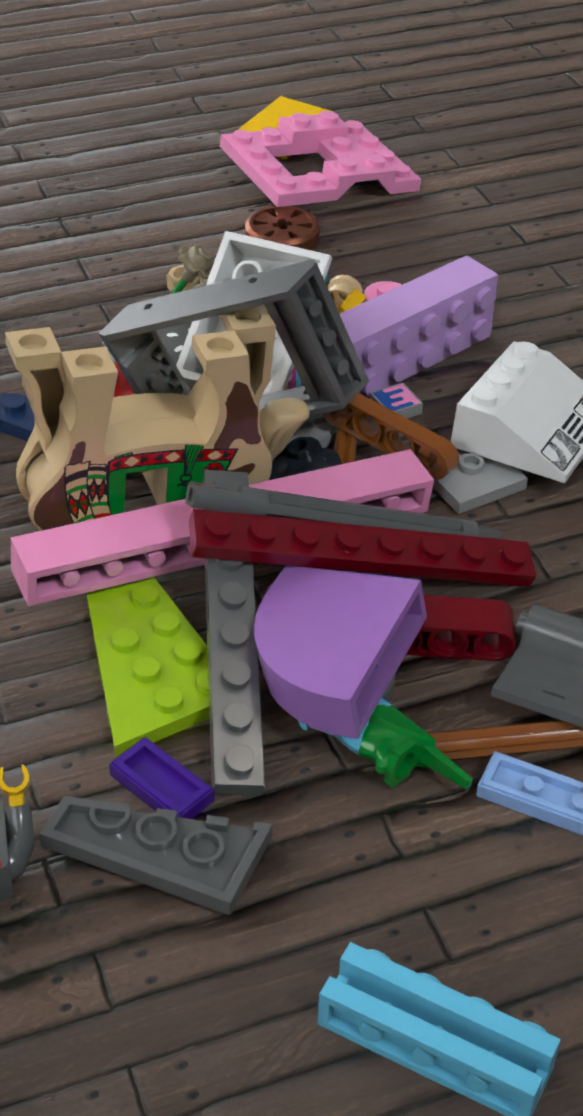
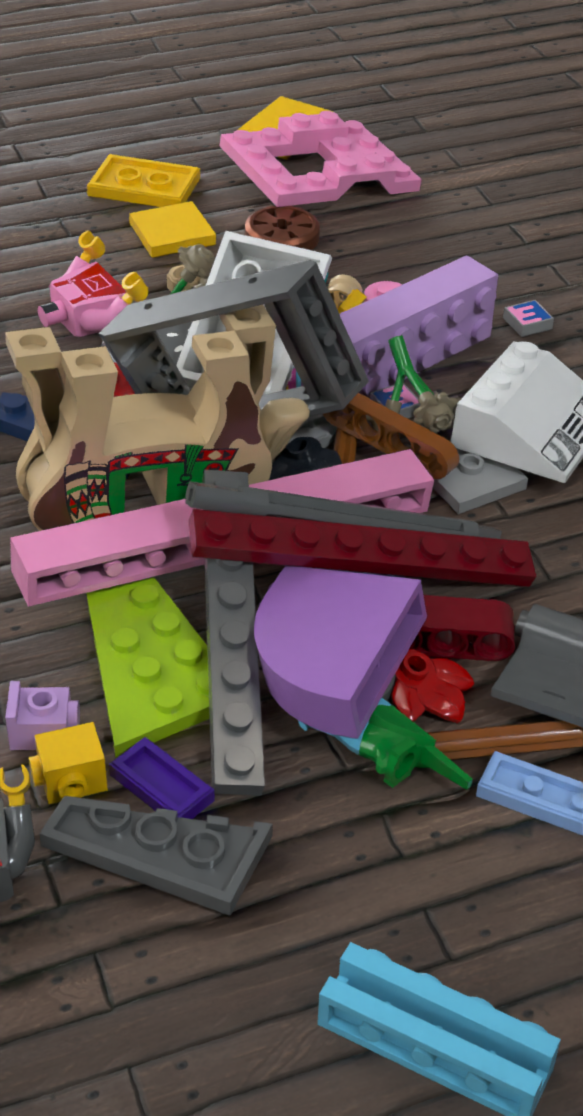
(36, 712): none -> lavender brick
(69, 763): none -> yellow brick
(87, 294): none -> torso
(143, 181): none -> yellow tile
(171, 227): none -> yellow tile
(432, 687): none -> red plate
(436, 409): none -> plant
(528, 318): none -> tile

